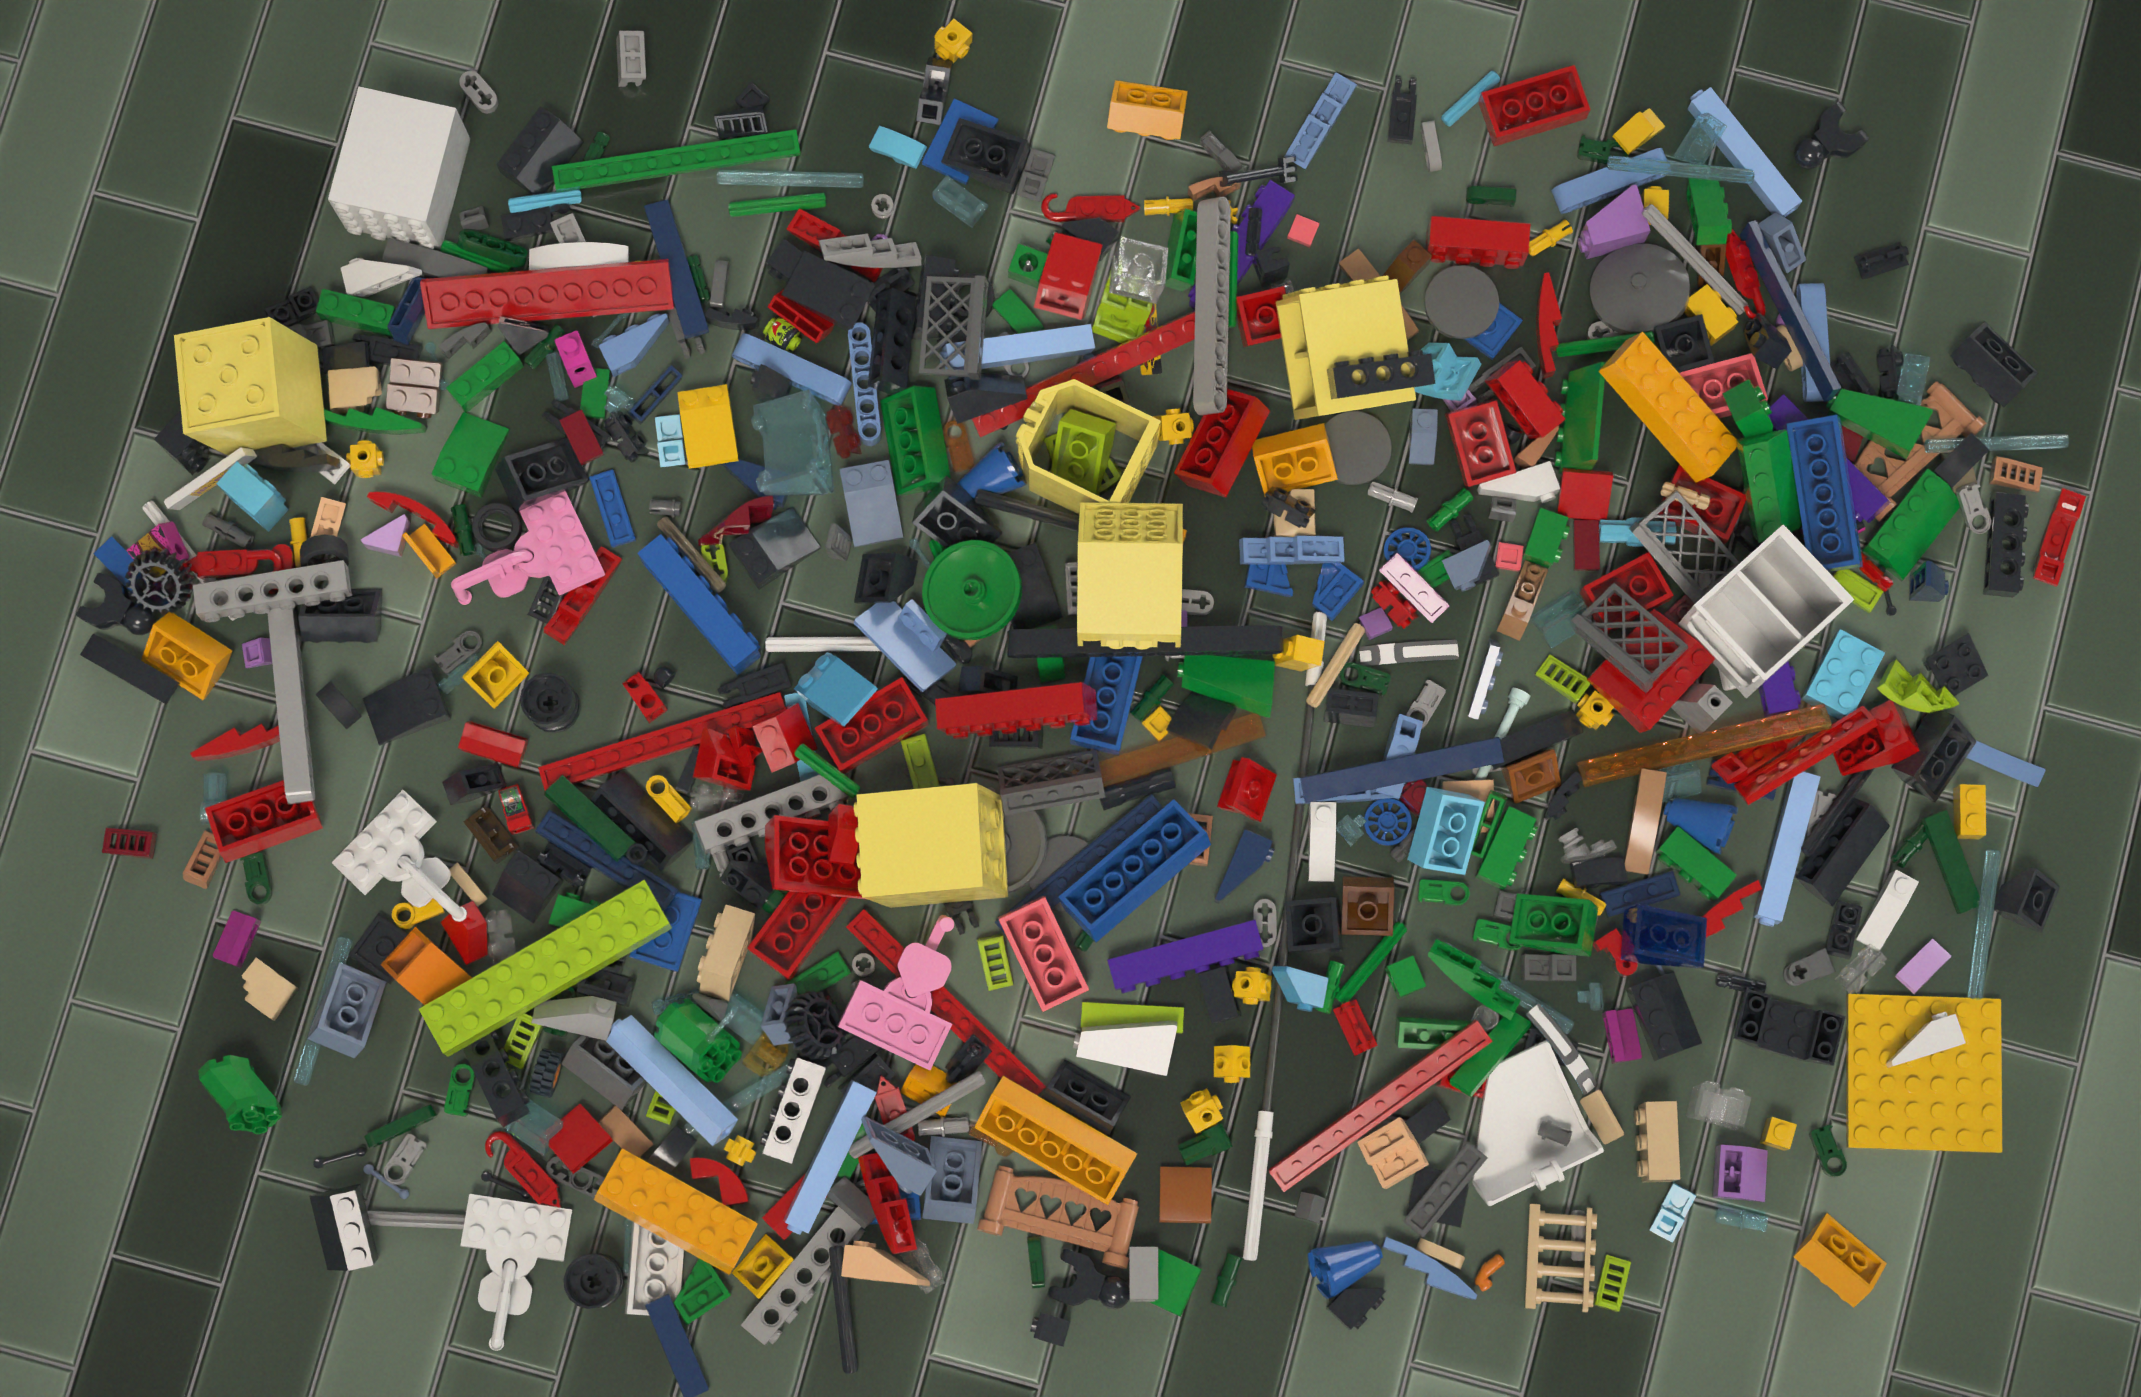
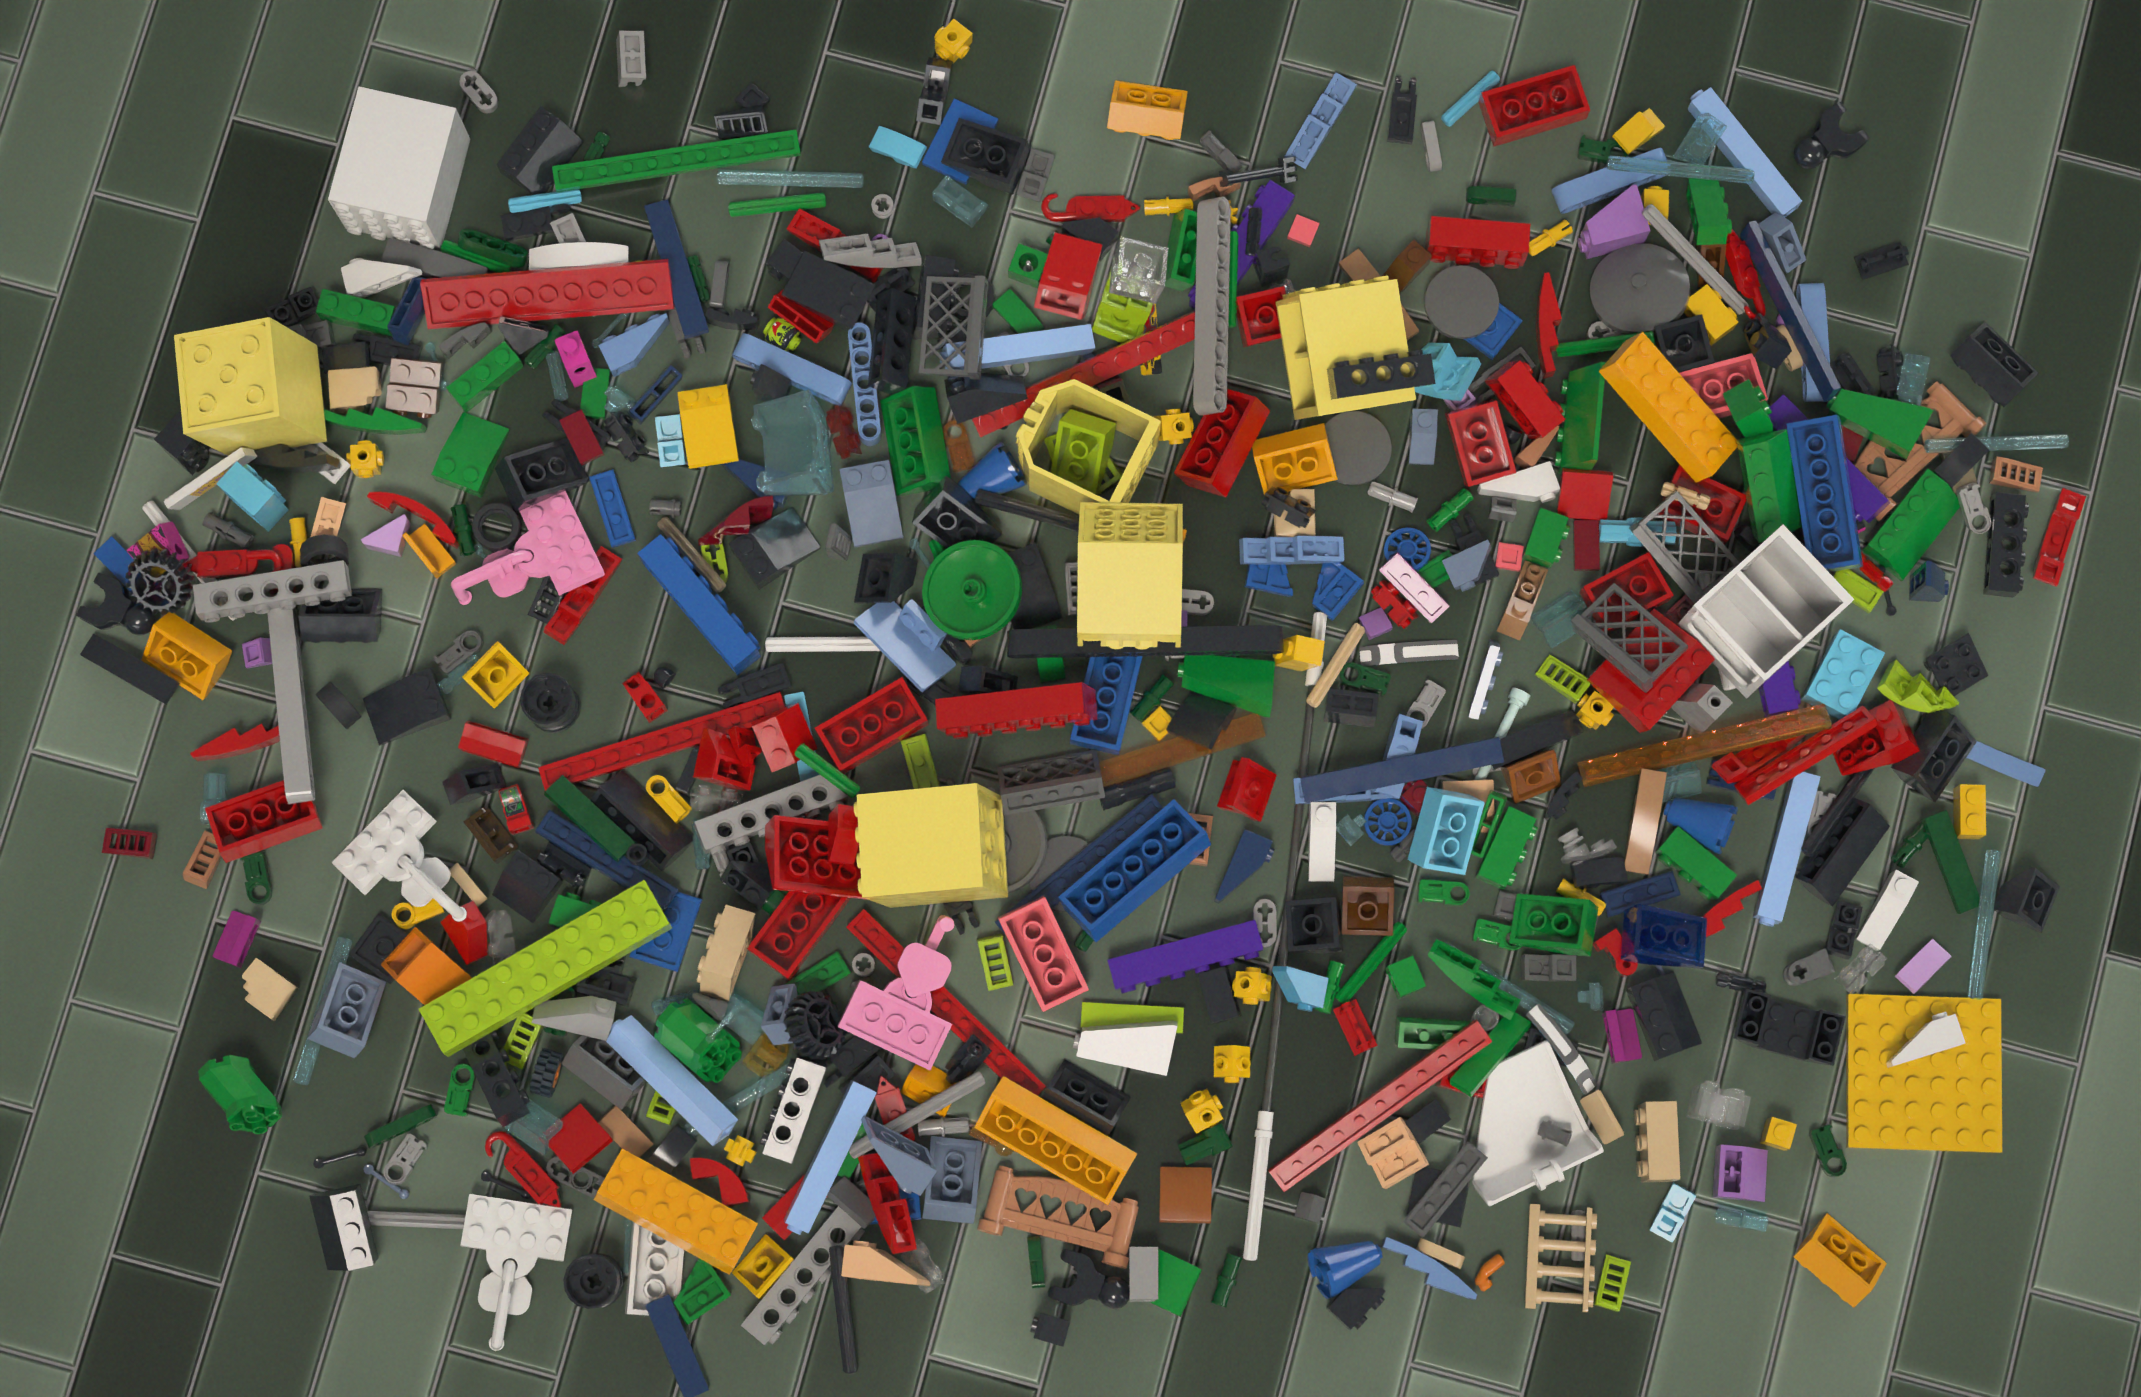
(474, 219): dark grey slope -> none
(835, 689): dark azure slope -> none
(1016, 743): black slope -> none

